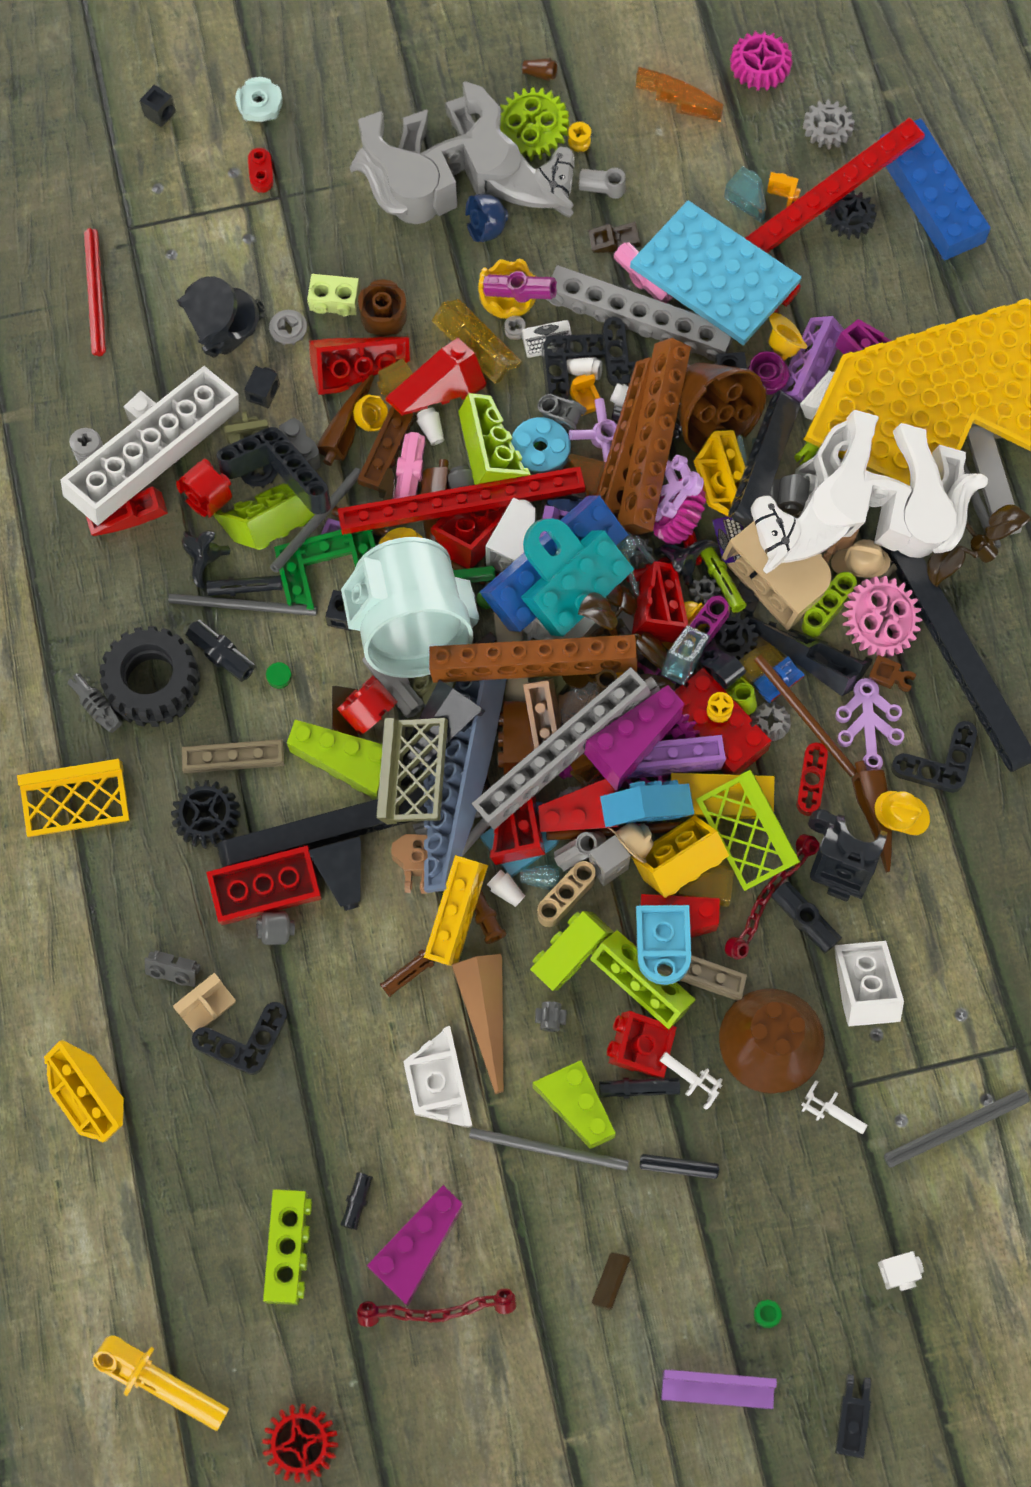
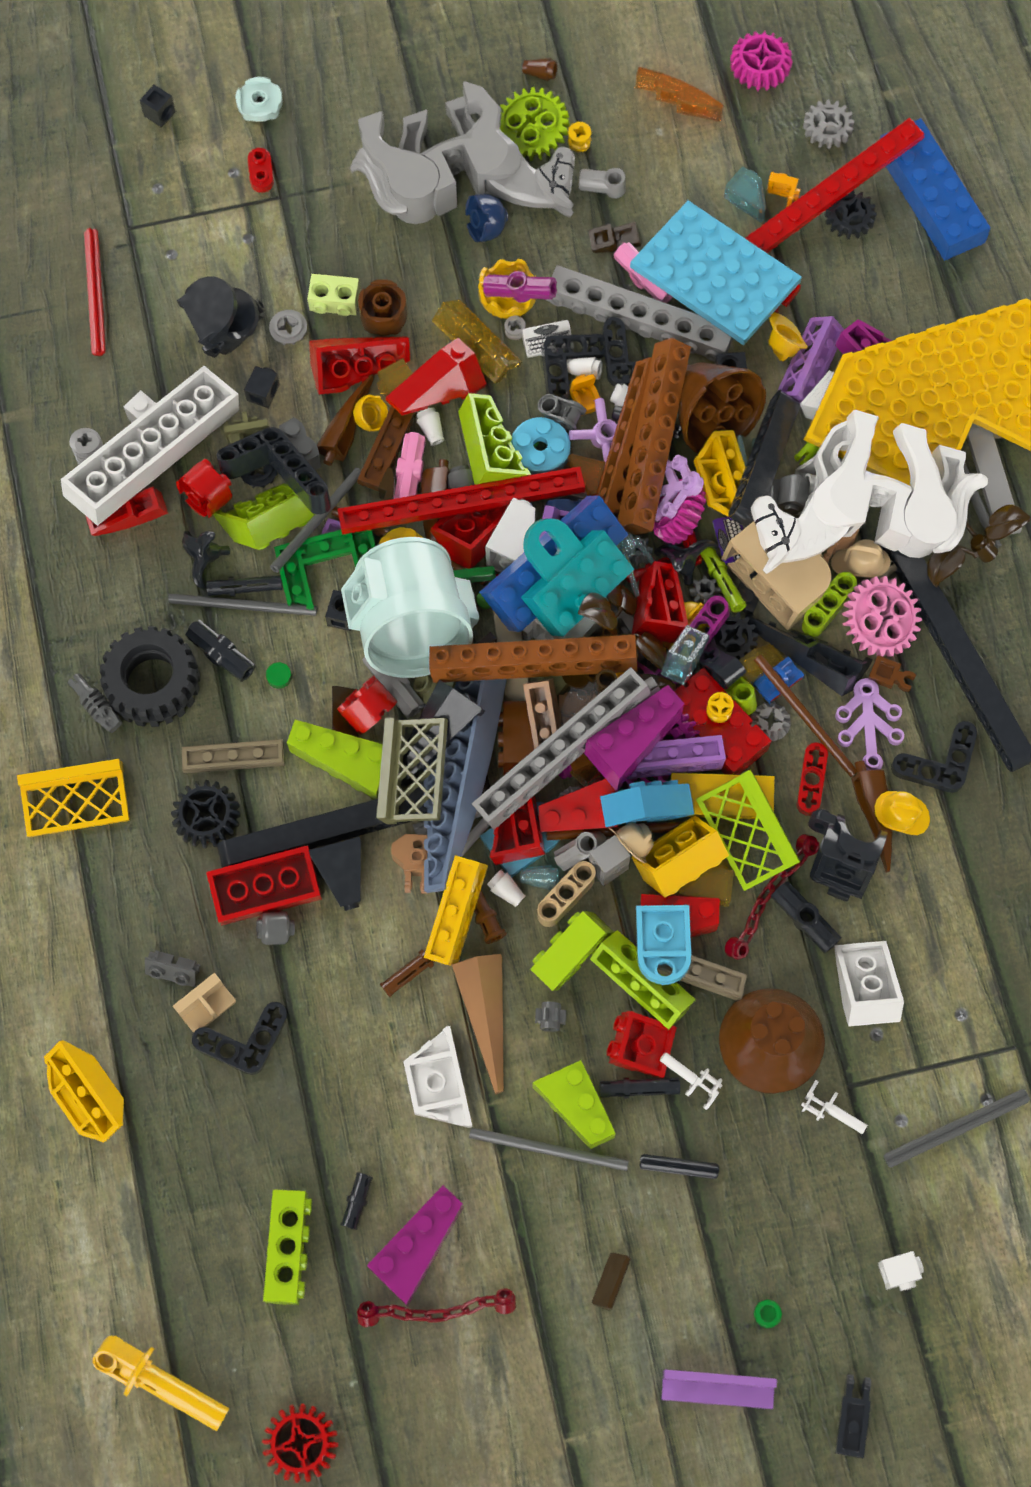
(771, 370): magenta piece -> none

